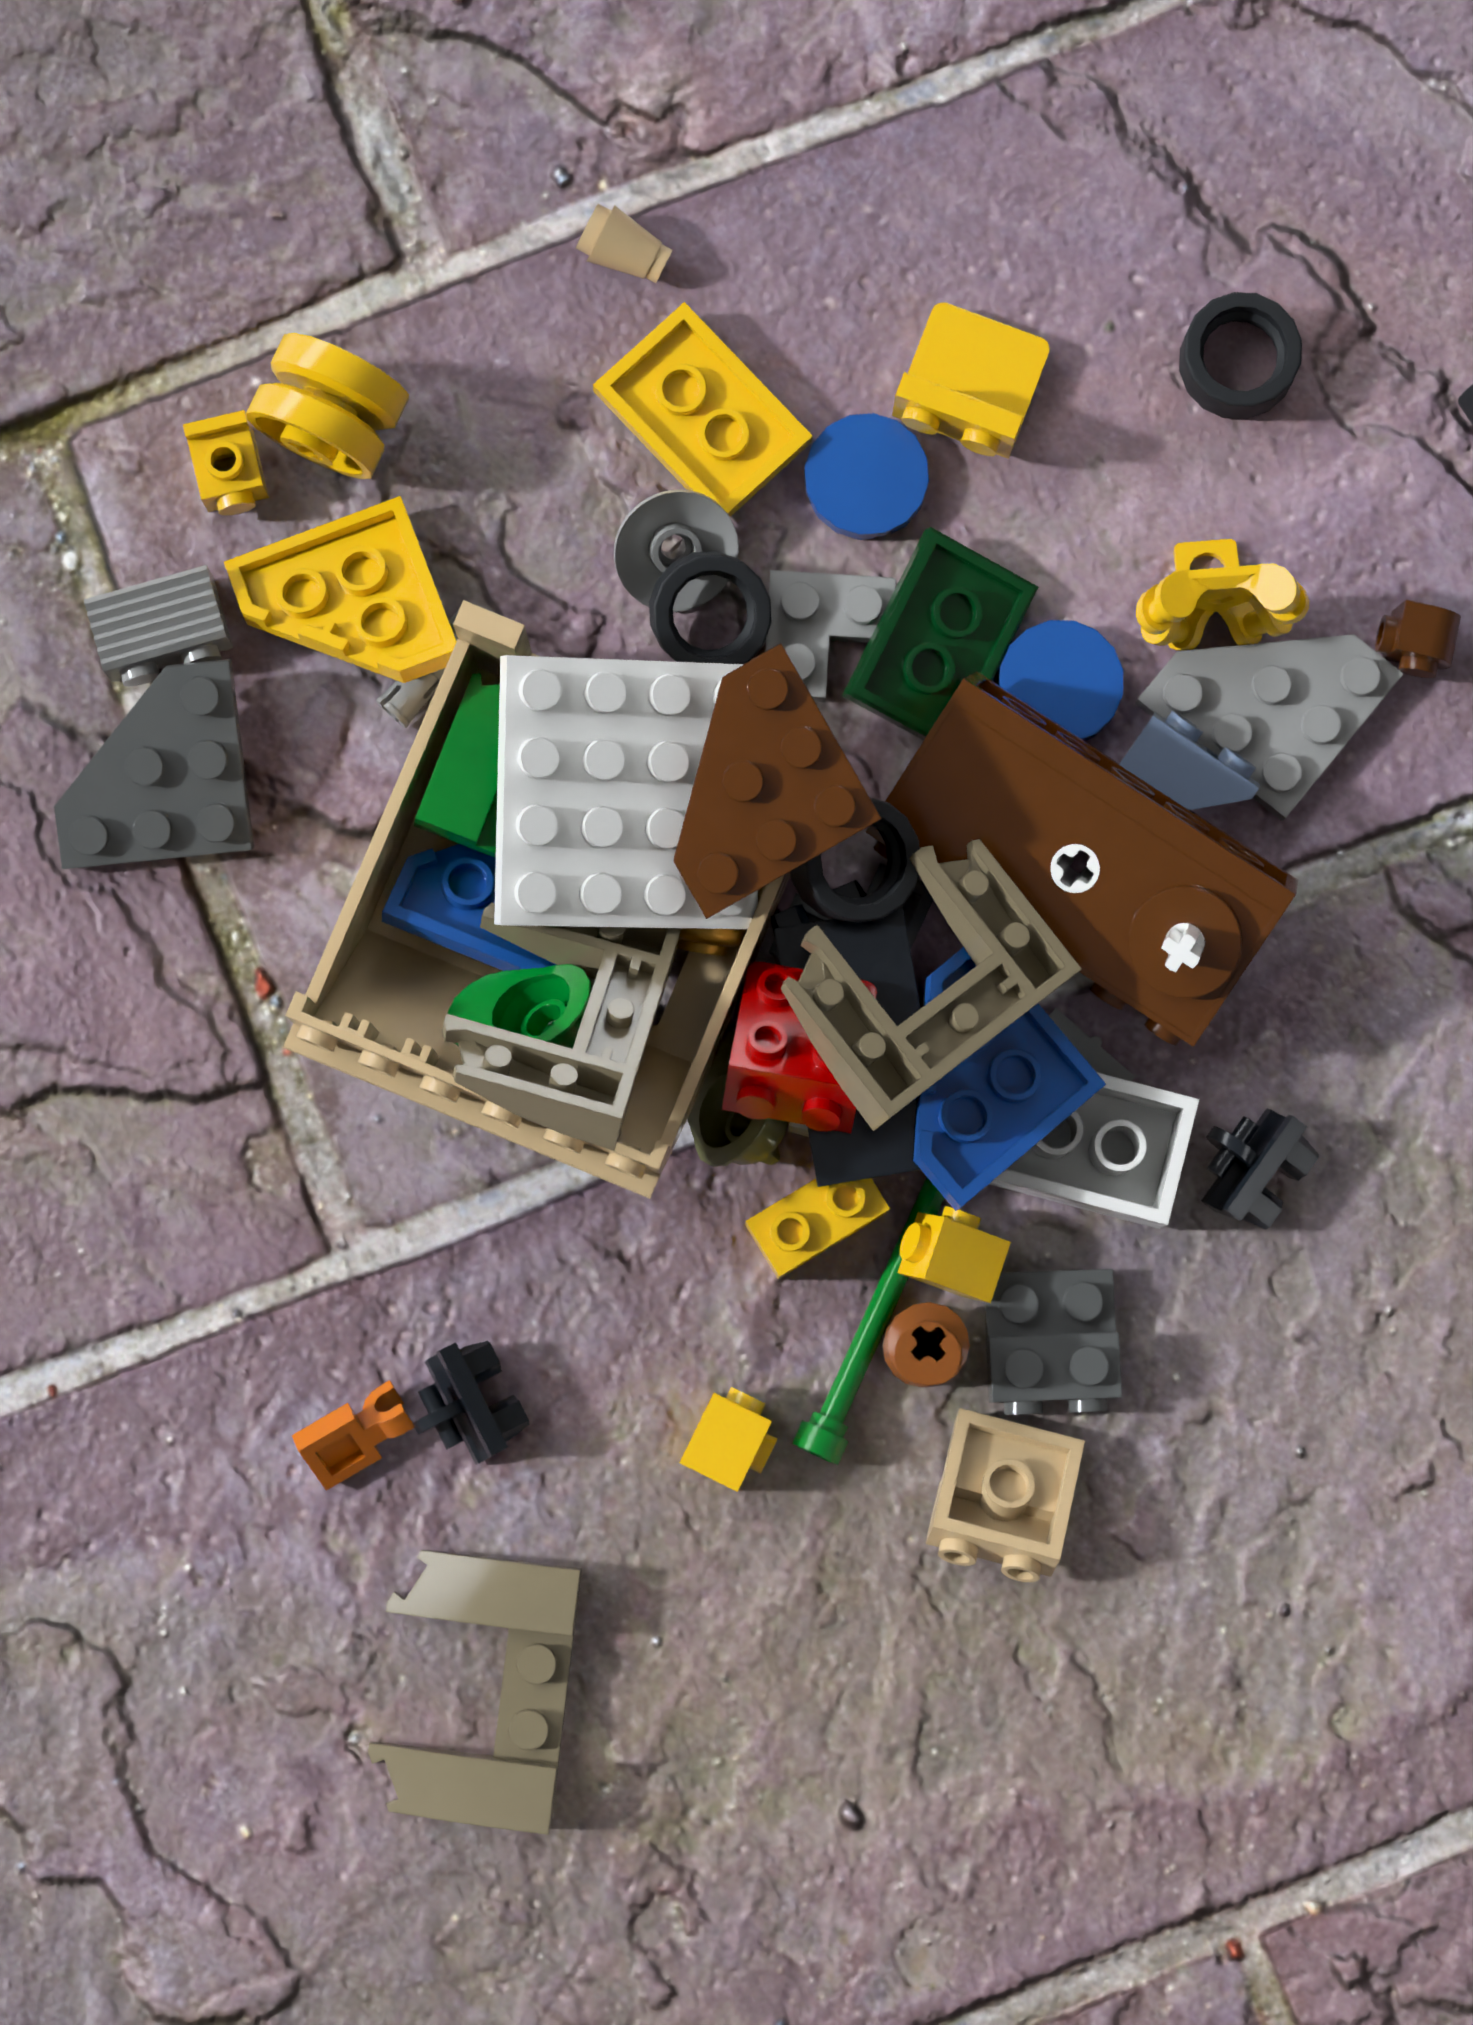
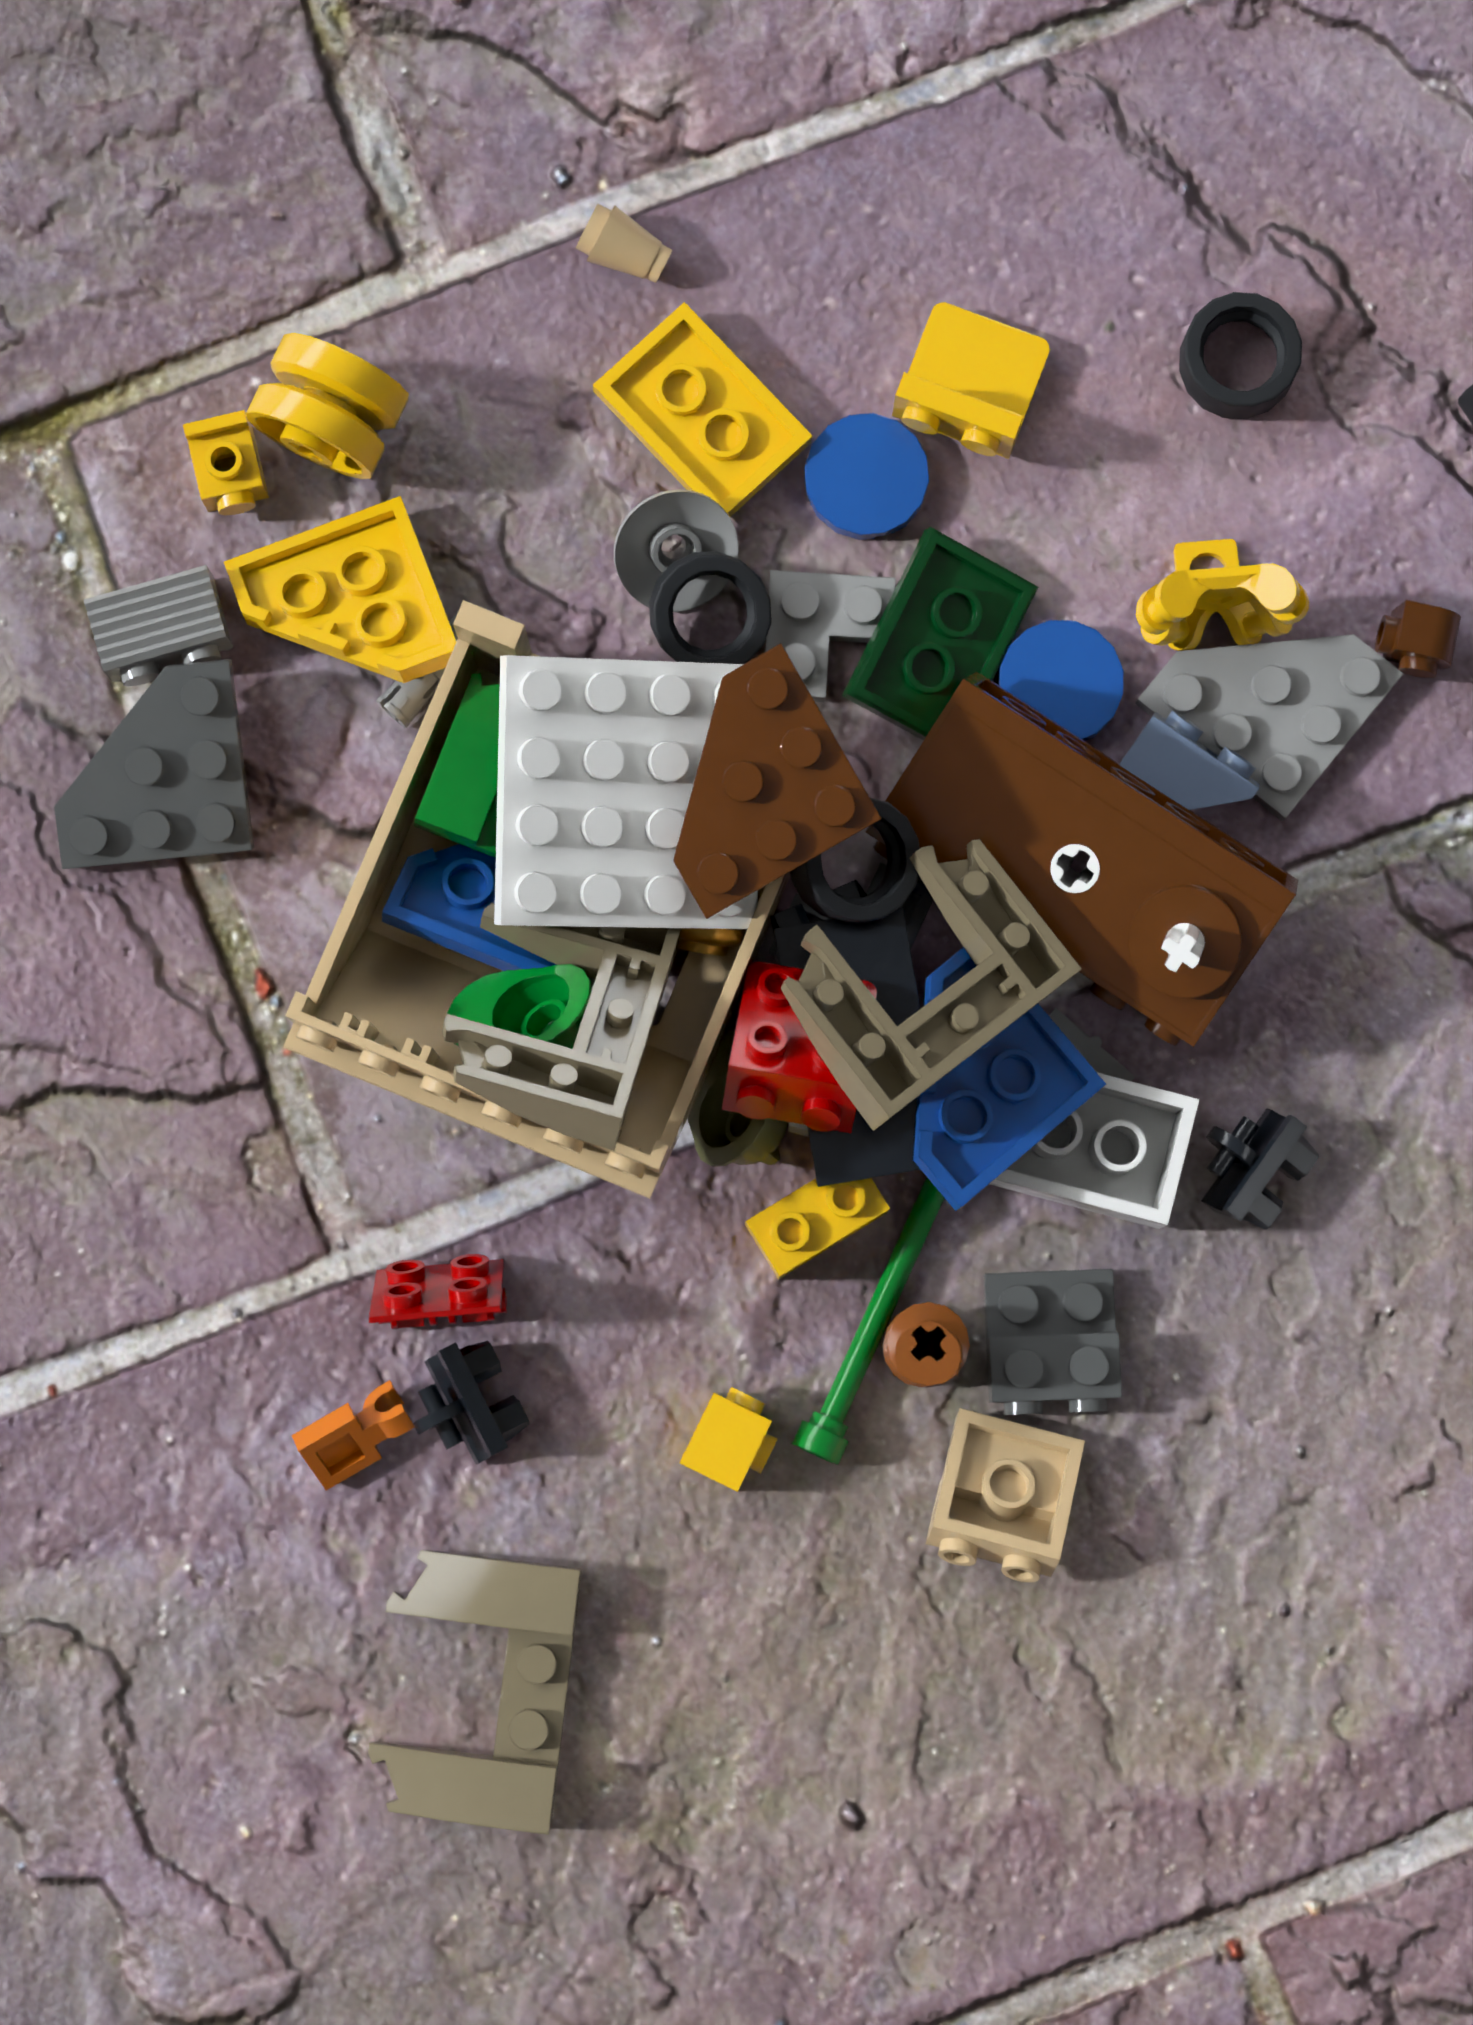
(411, 1292): none -> red hinge
(953, 1254): yellow brick -> none

